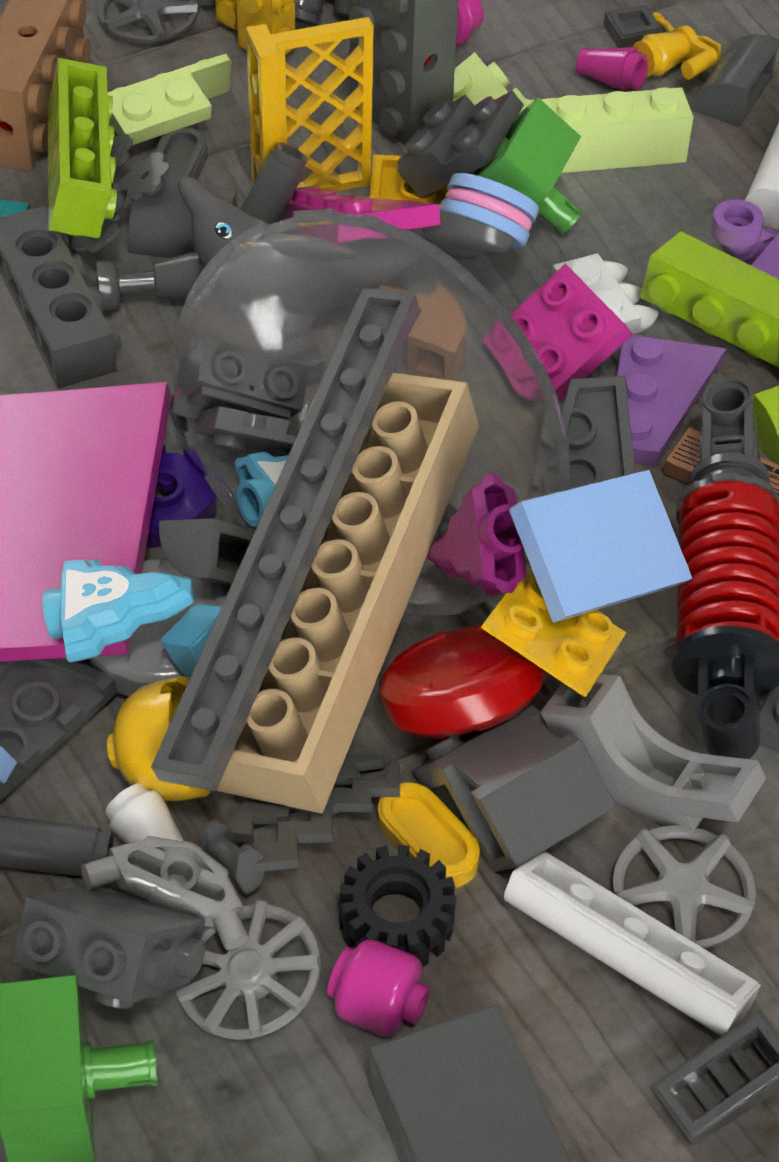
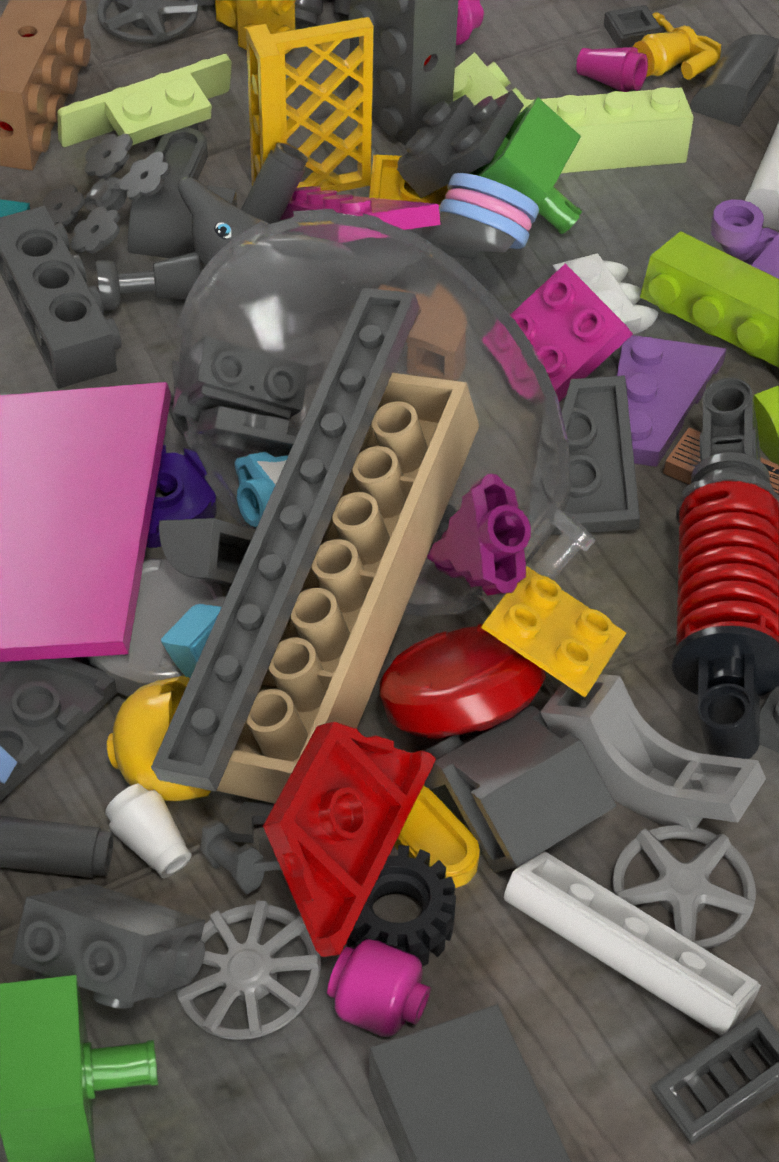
(80, 150): lime brick -> none
(108, 604): medium azure rock -> none
(174, 877): light grey piece -> none
(341, 824): none -> red wing
(600, 544): light blue tile -> none

